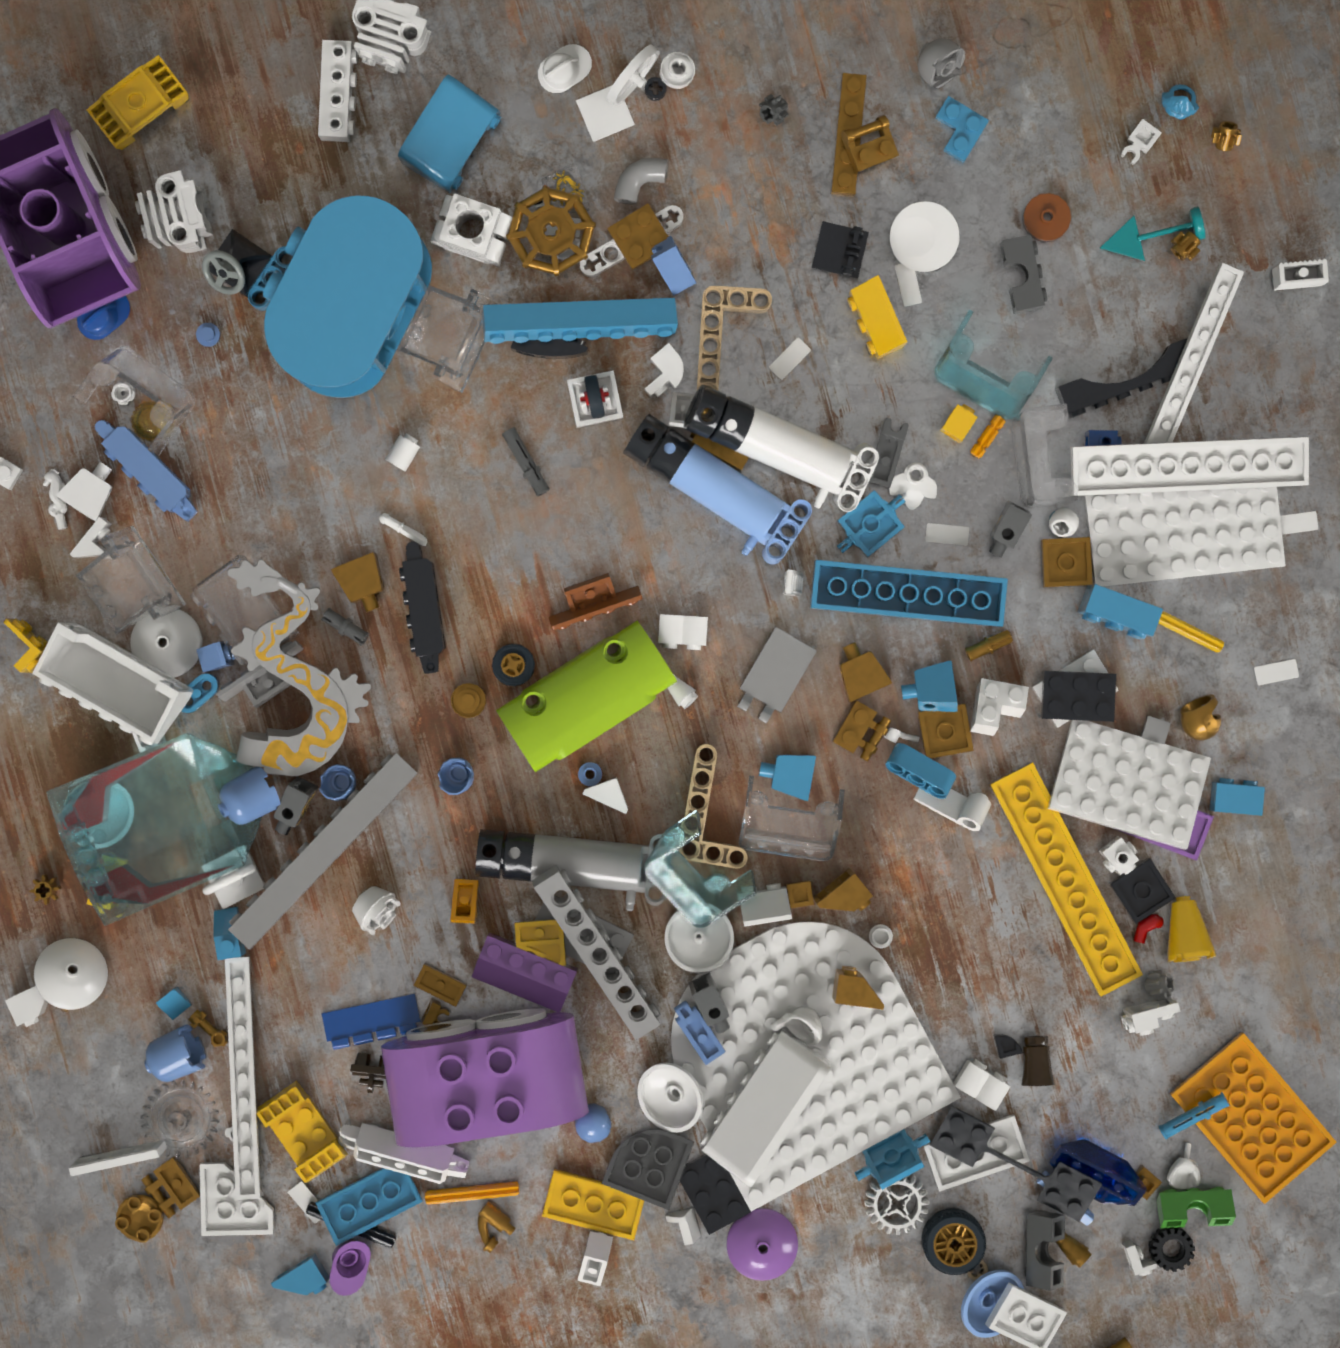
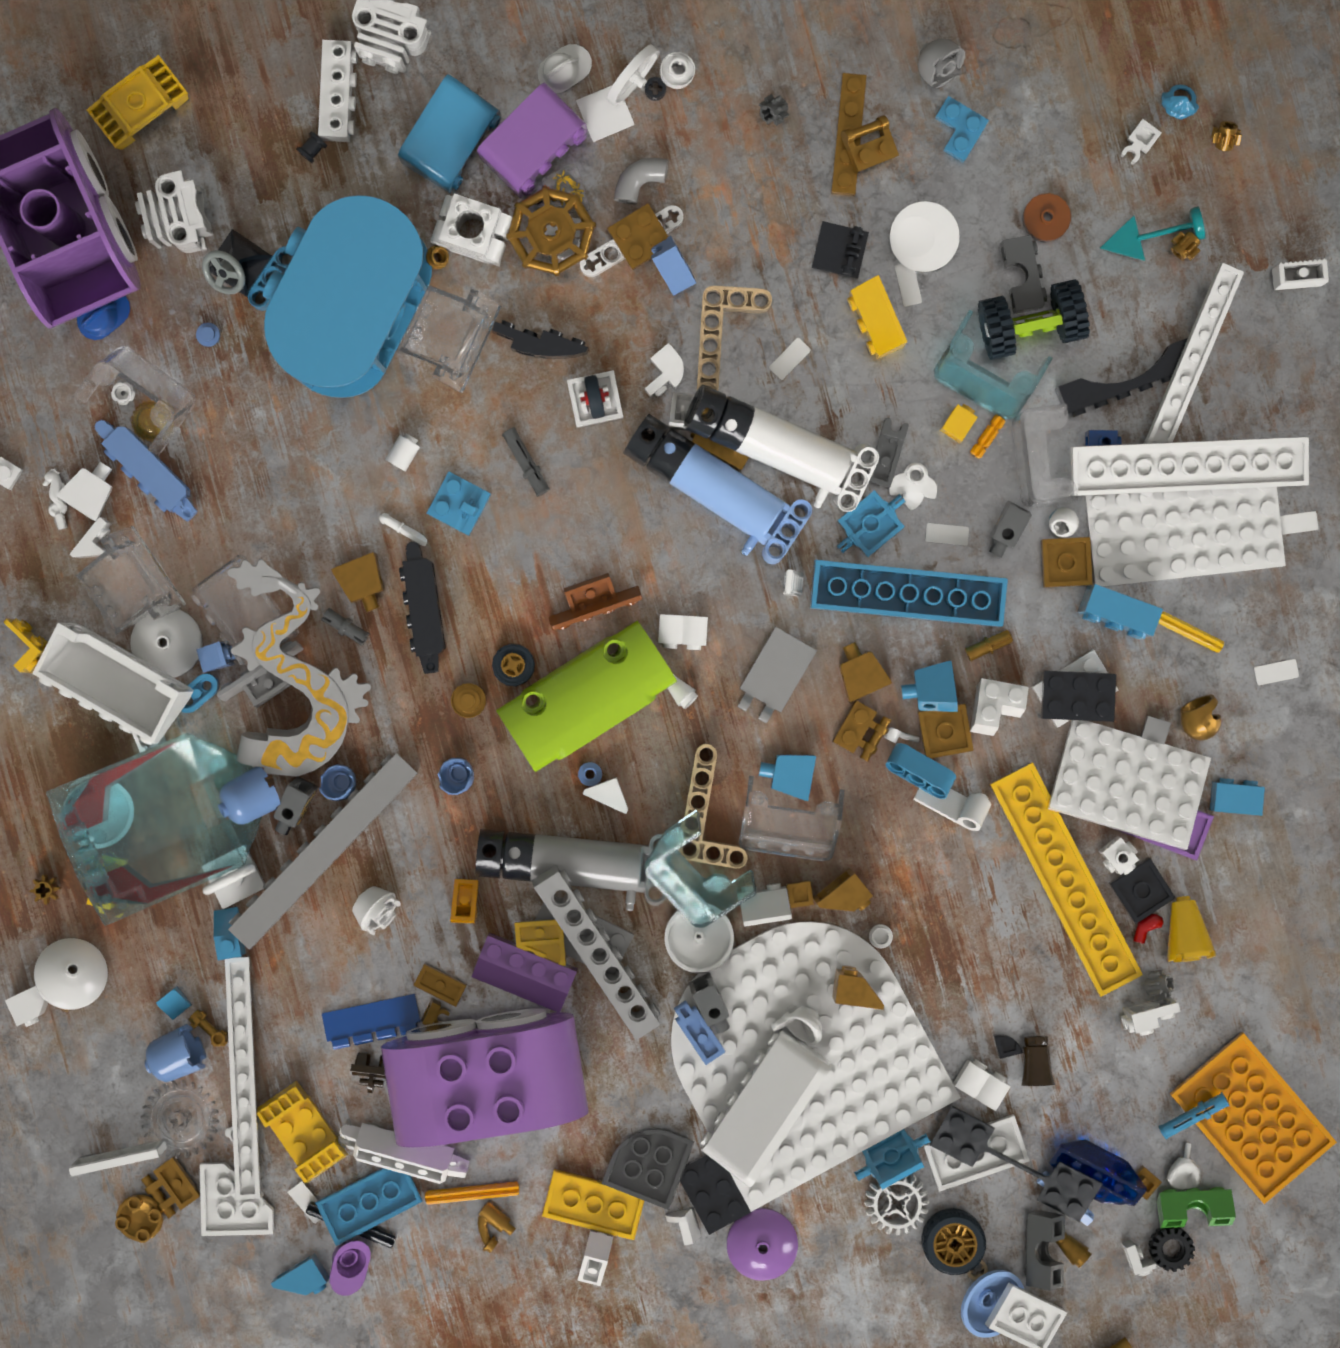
(311, 147): none -> black bush
(442, 254): none -> pearl gold plate
(459, 503): none -> dark azure hinge
(532, 139): none -> medium lavender windscreen
(579, 320): dark azure brick -> none
(595, 1125): medium blue hair -> none
(662, 1102): white dish -> none
(1068, 315): none -> black plate

